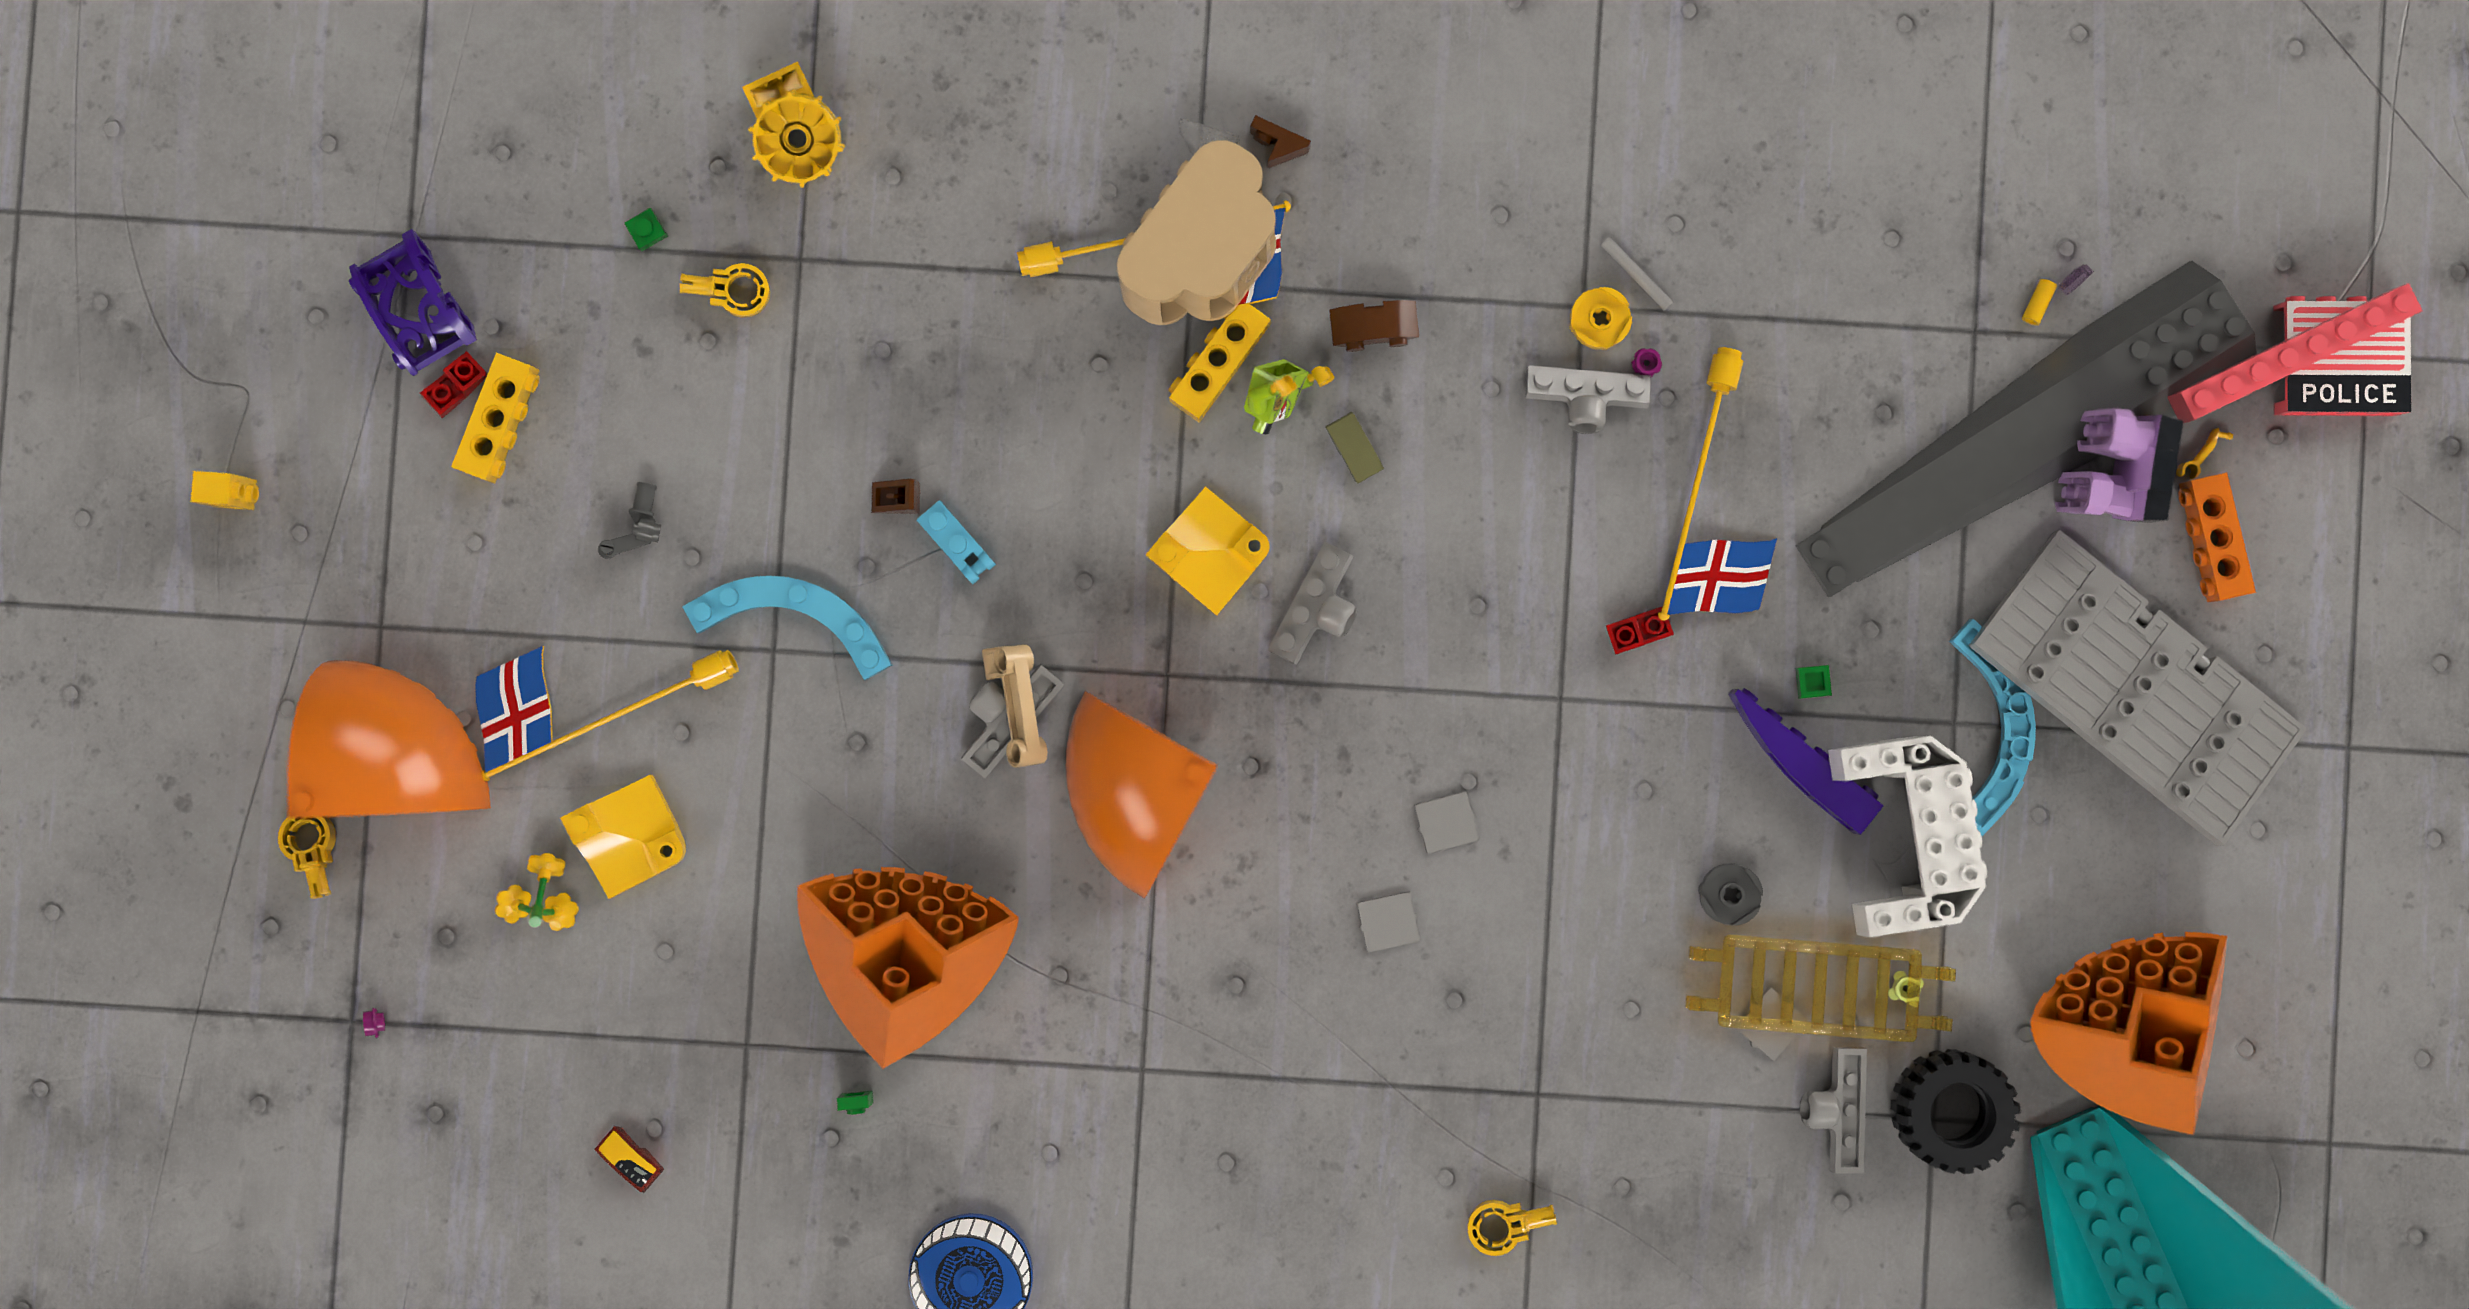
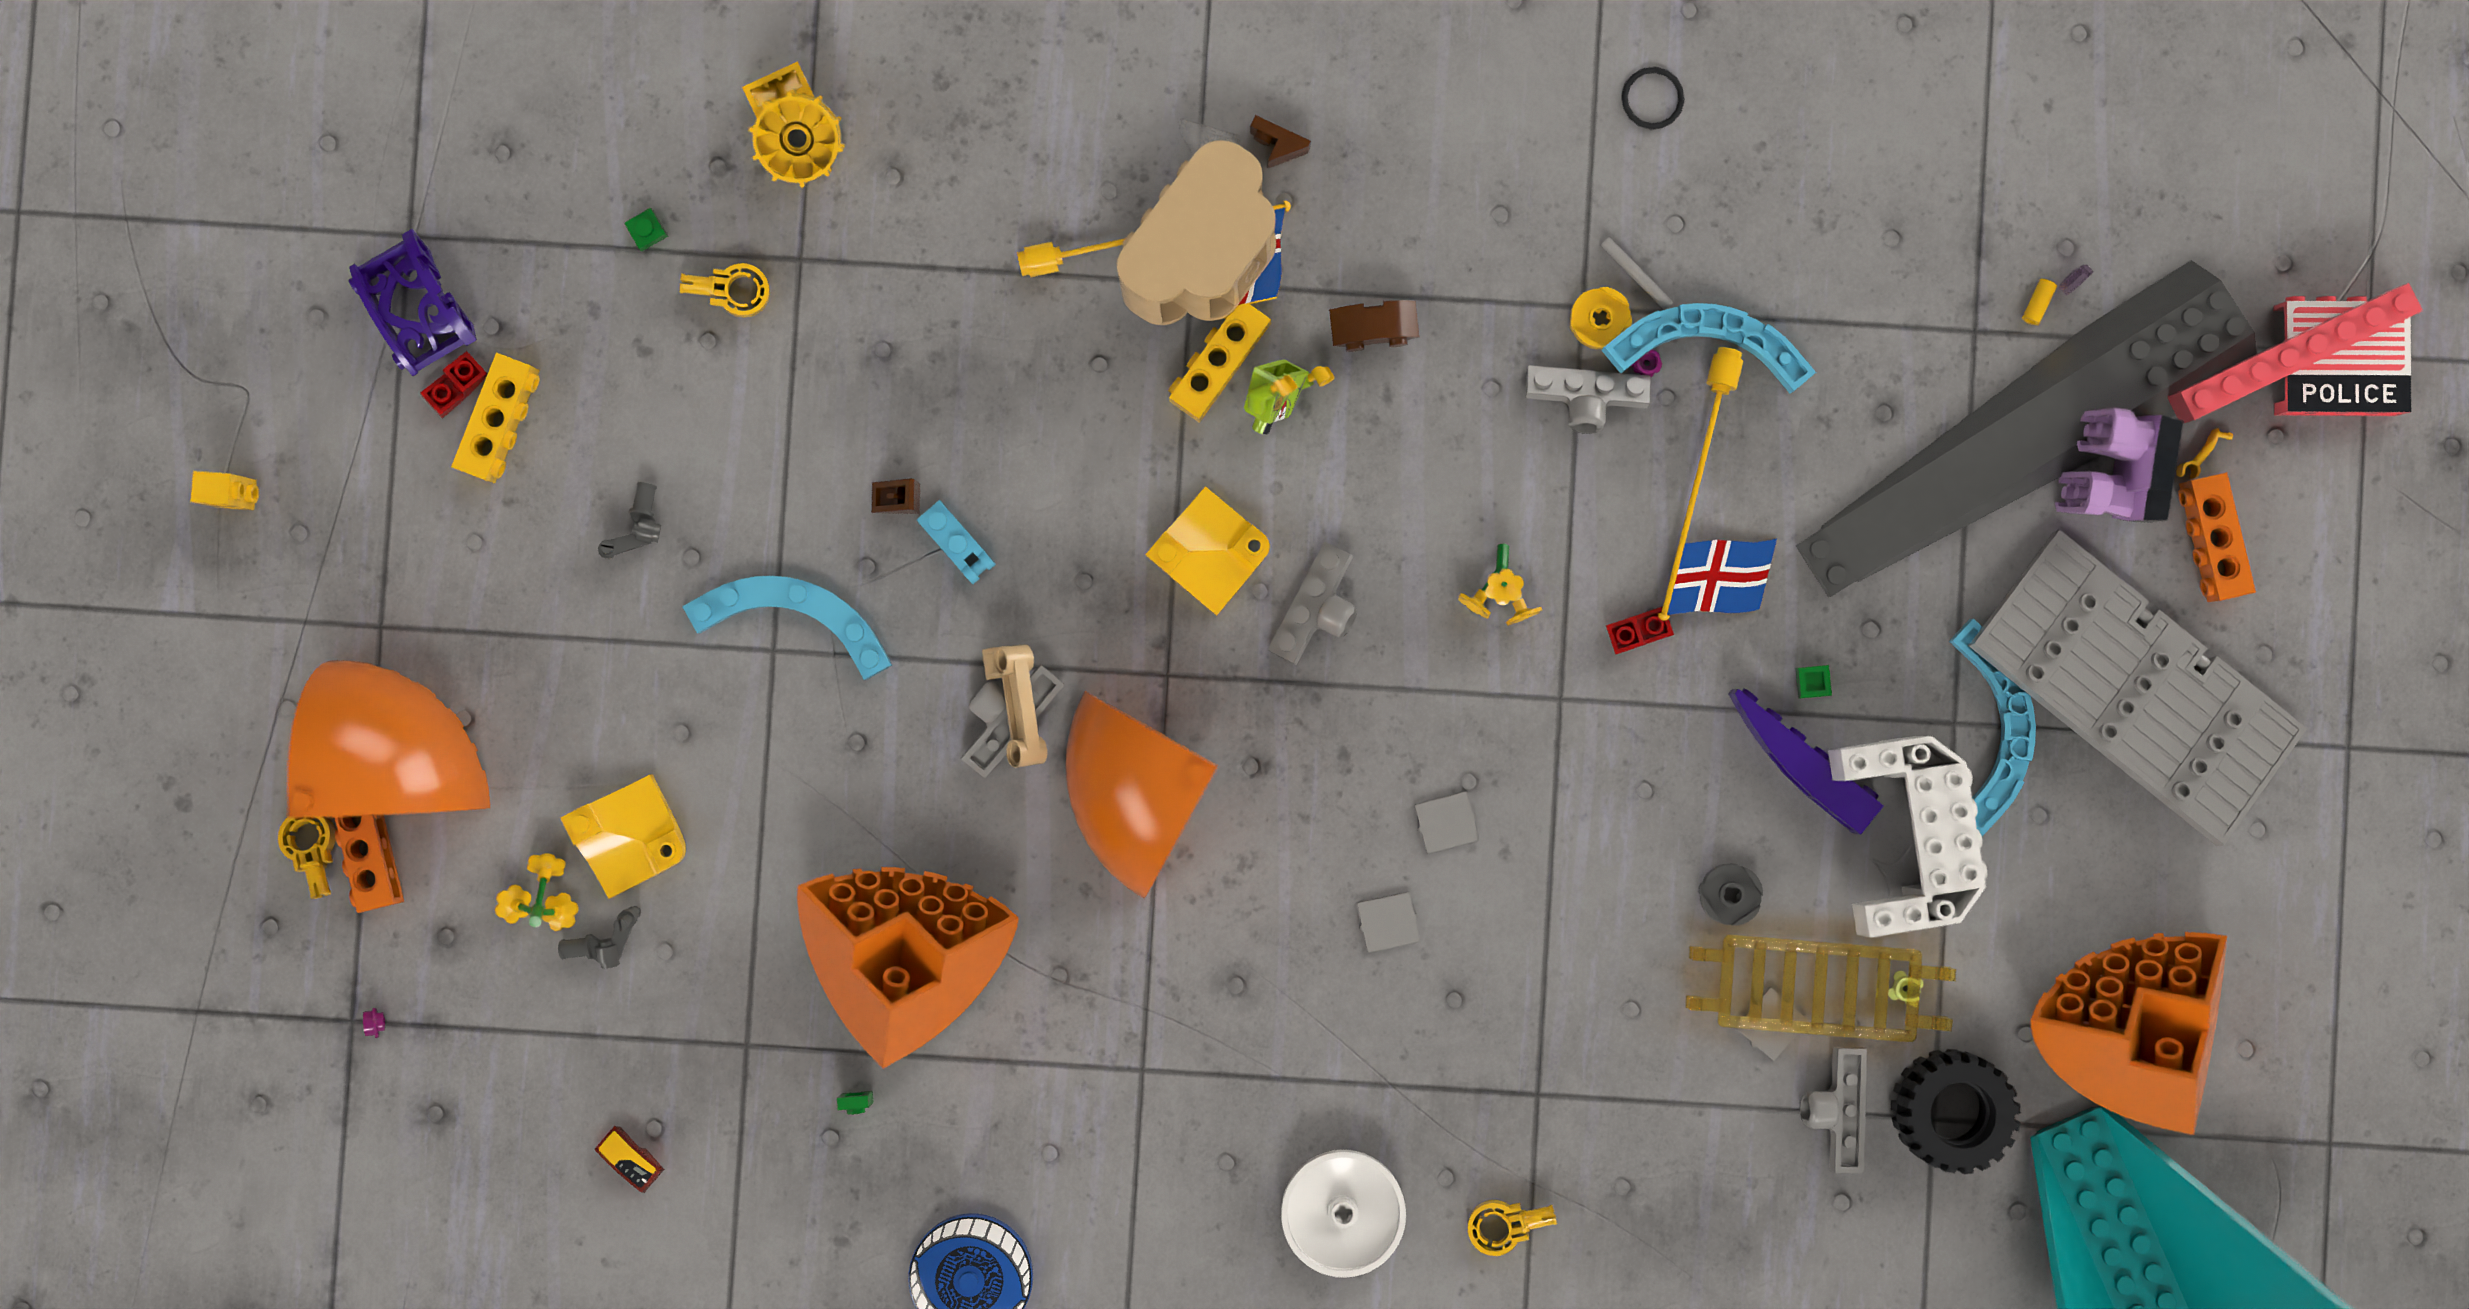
(379, 860): none -> orange brick
(518, 710): flag -> none
(604, 951): none -> dark grey pin
(1343, 1213): none -> white dish
(1354, 447): olive slope -> none
(1502, 587): none -> yellow plant
(1671, 77): none -> black piece
(1714, 322): none -> medium azure plate

